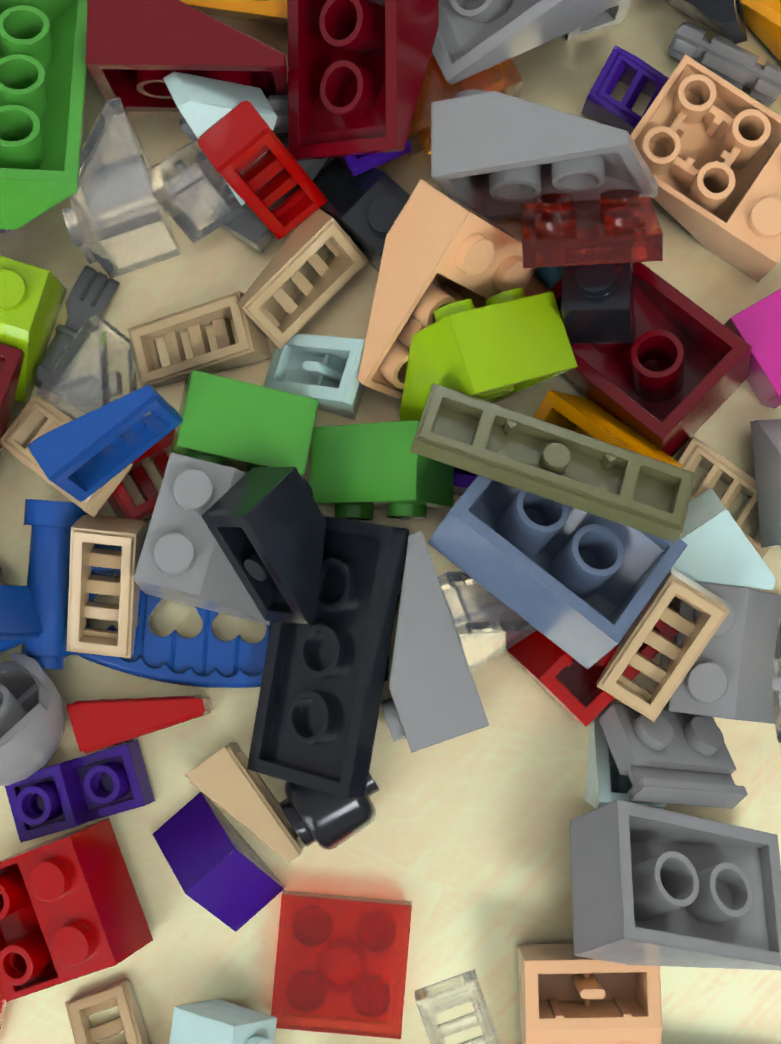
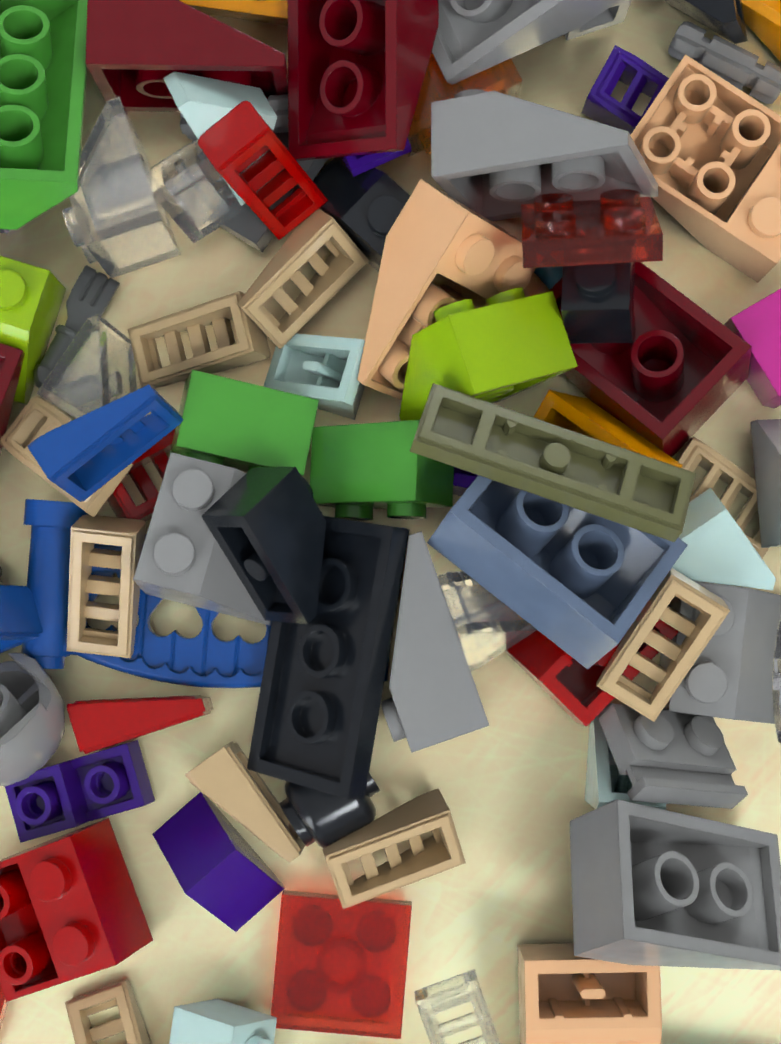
(419, 862): none -> tan slope

